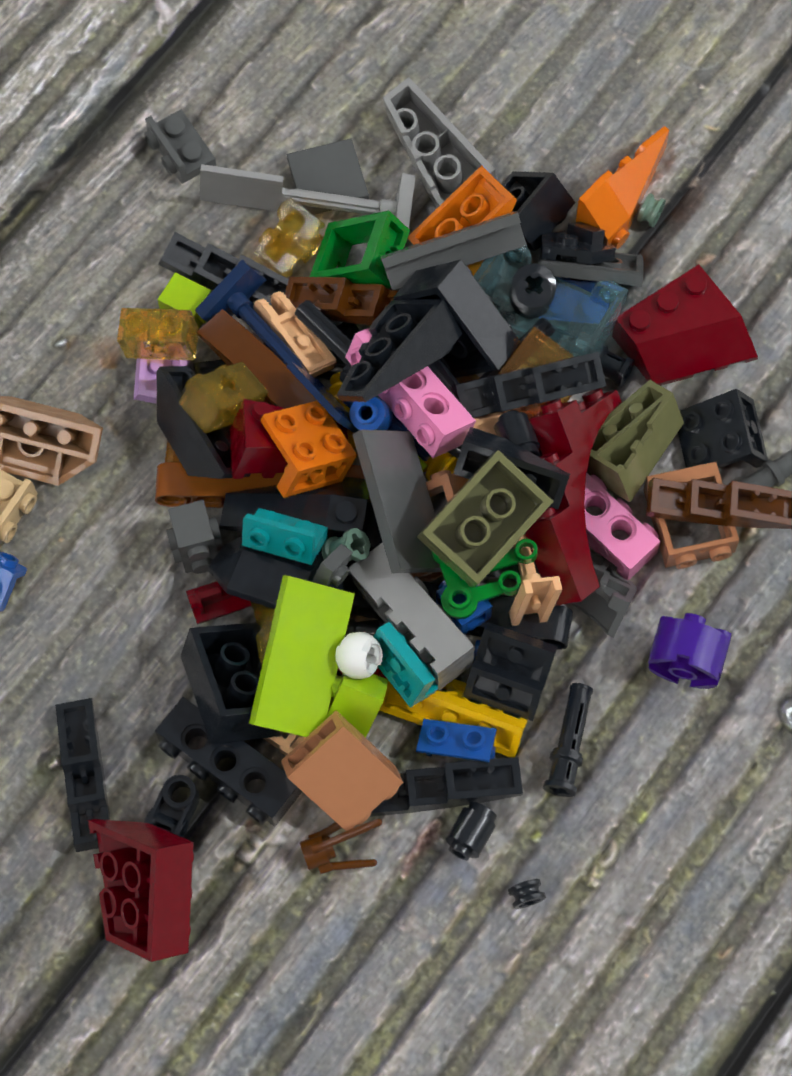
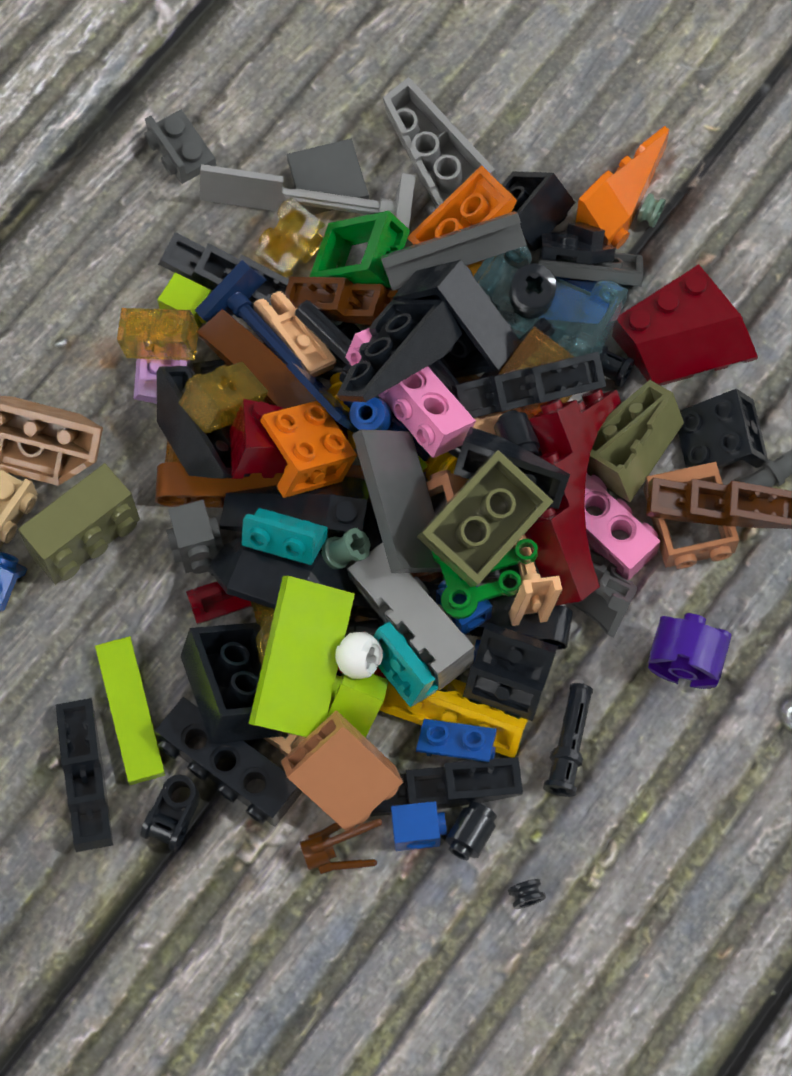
(80, 524): none -> olive brick
(130, 710): none -> lime tile
(145, 887): dark red wedge -> none
(334, 567): dark grey plate -> none
(417, 826): none -> blue brick

